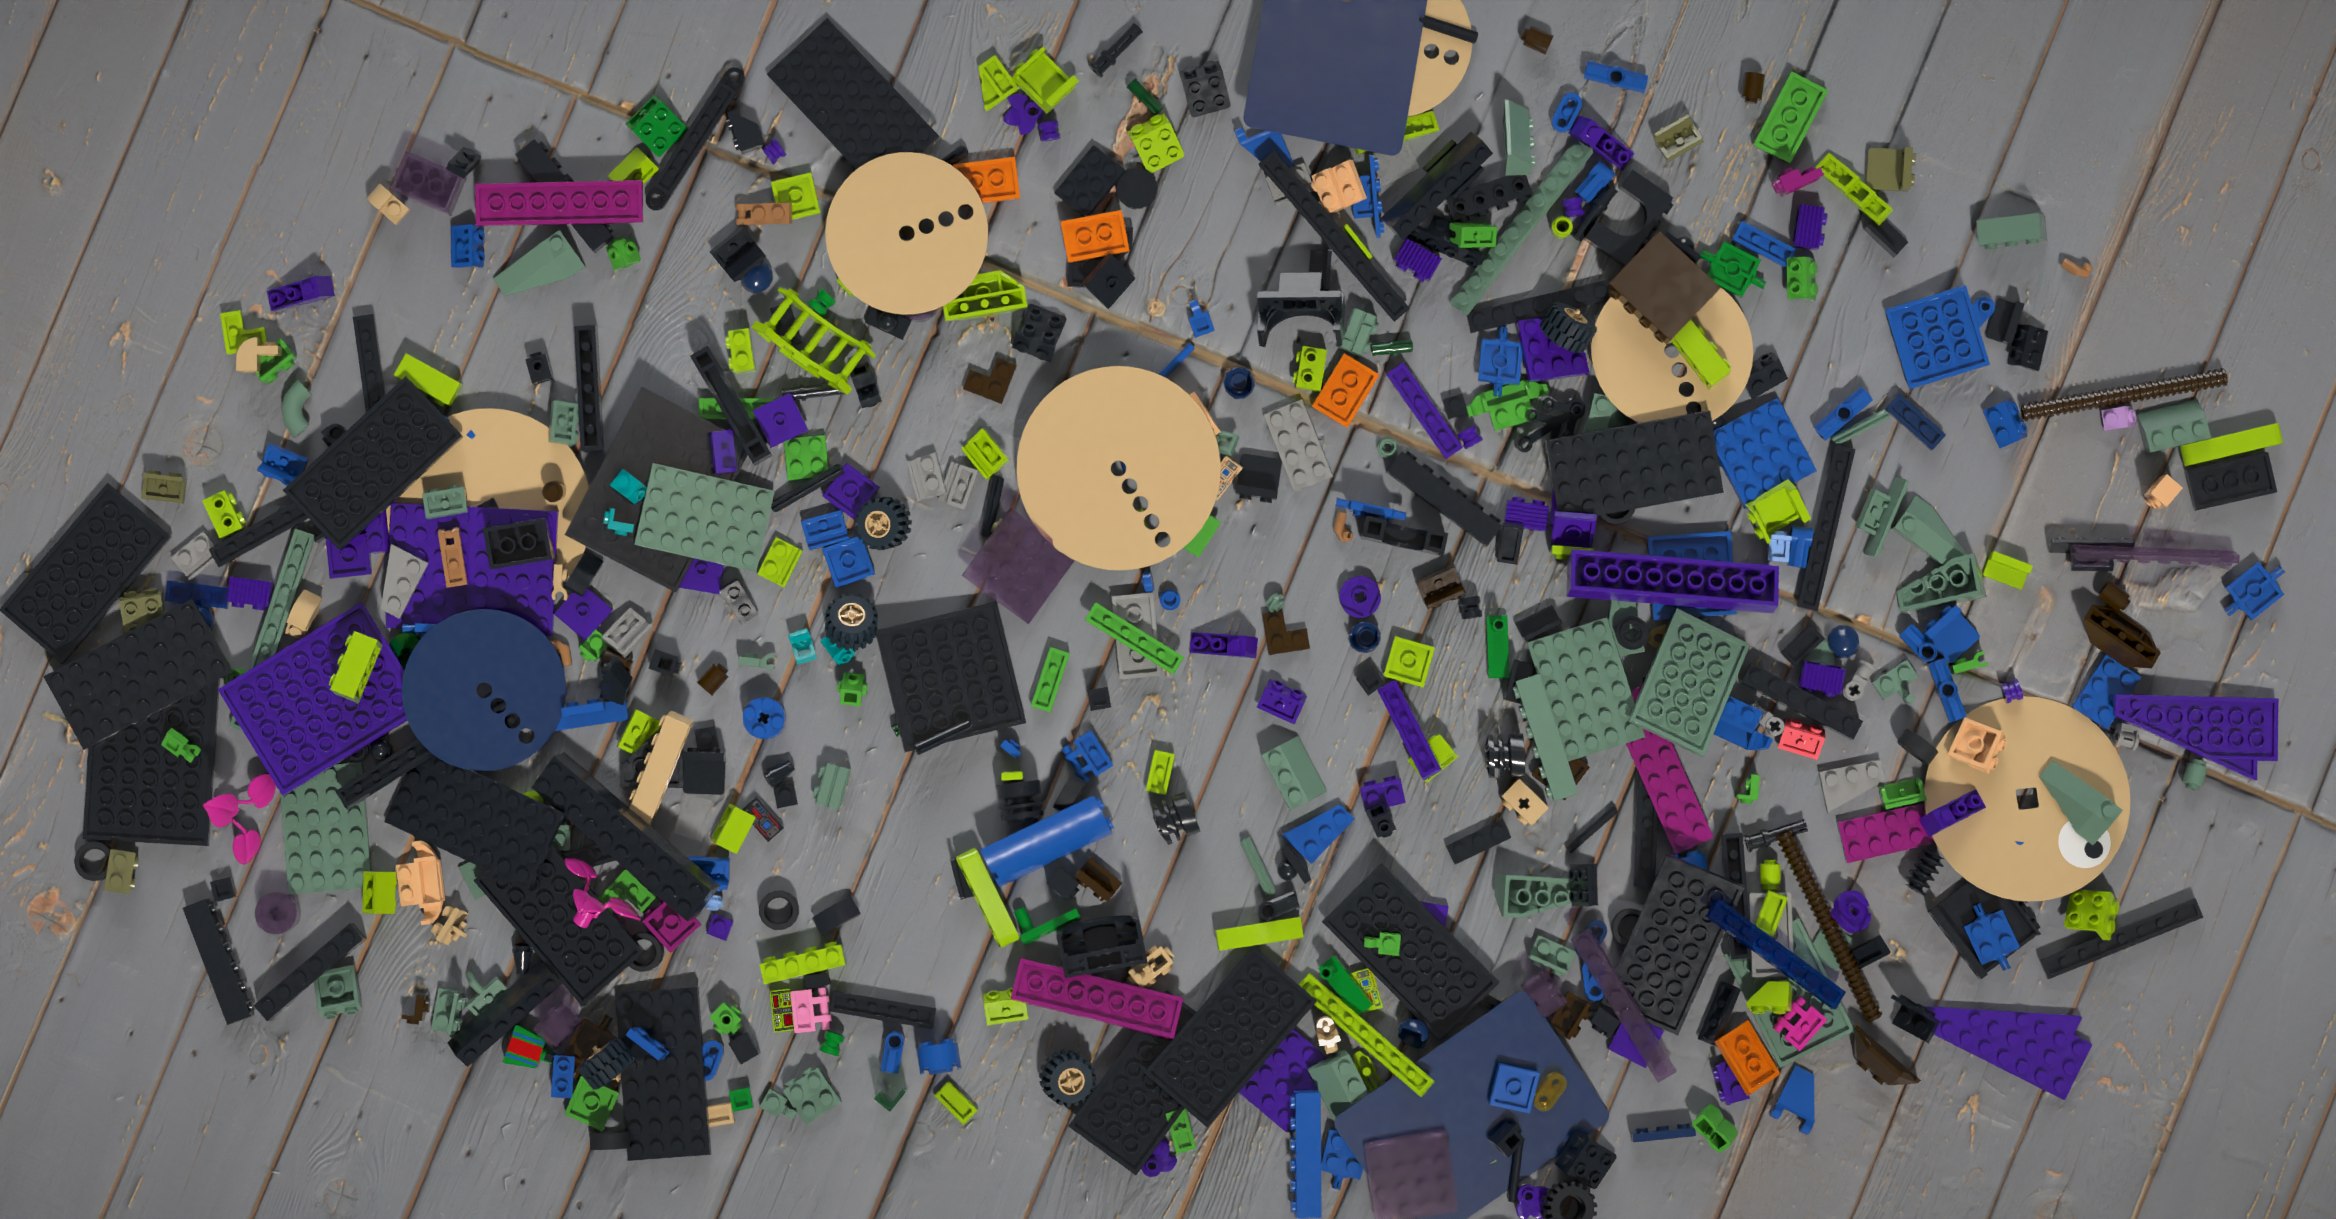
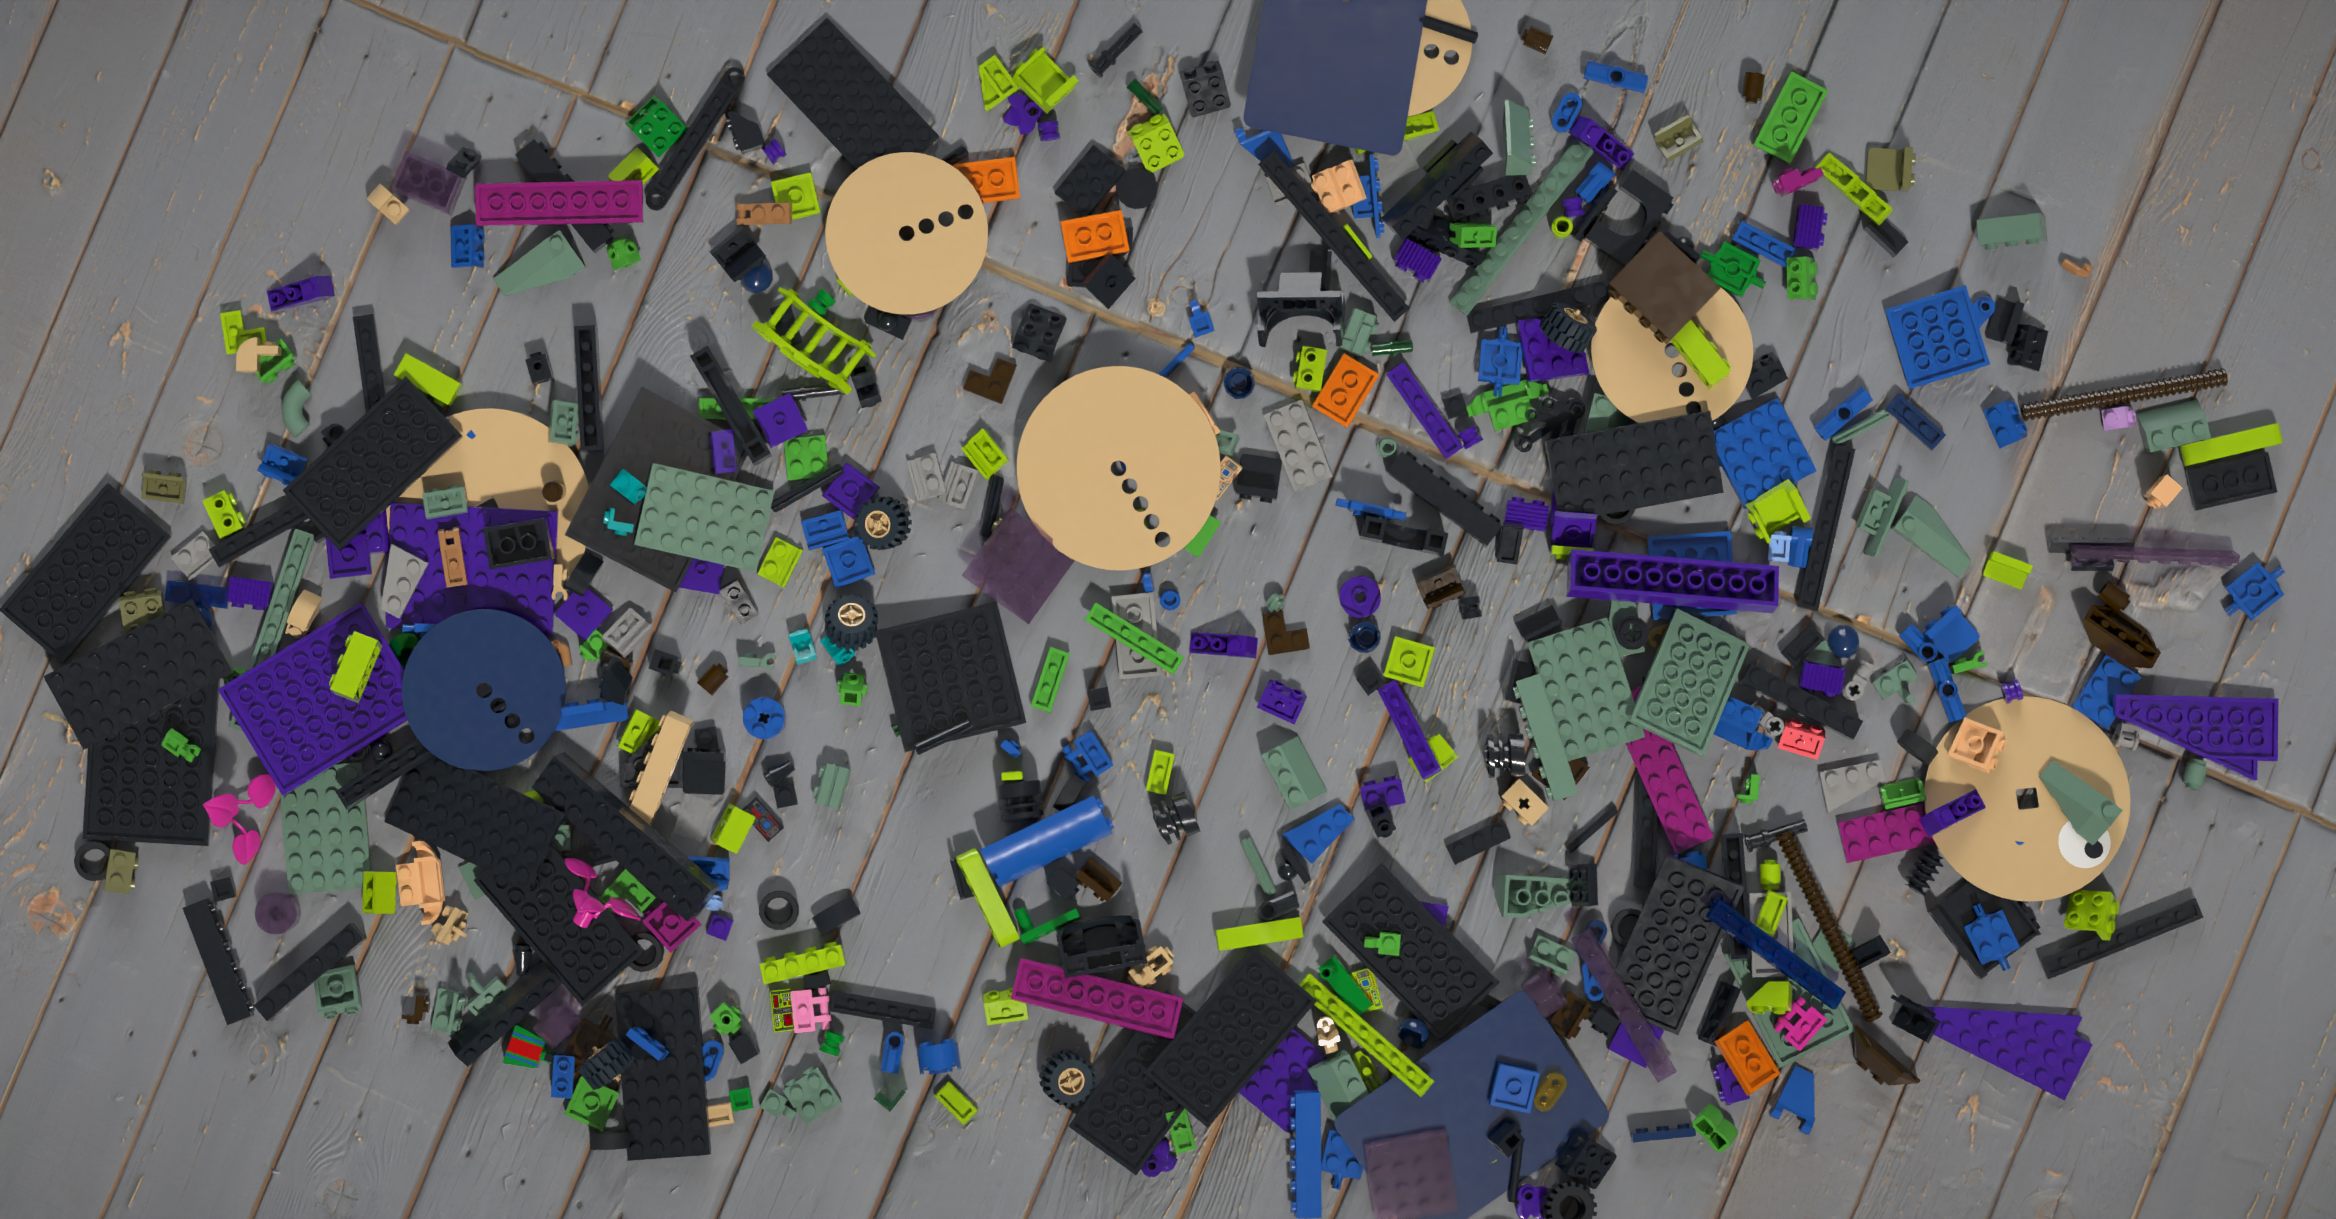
(741, 351): lime brick -> none
(987, 296): lime wedge -> none
(1340, 529): medium nougat arm -> none
(1497, 646): green piece -> none
(1842, 913): dark purple plate -> none
(1950, 584): sand green wedge -> none

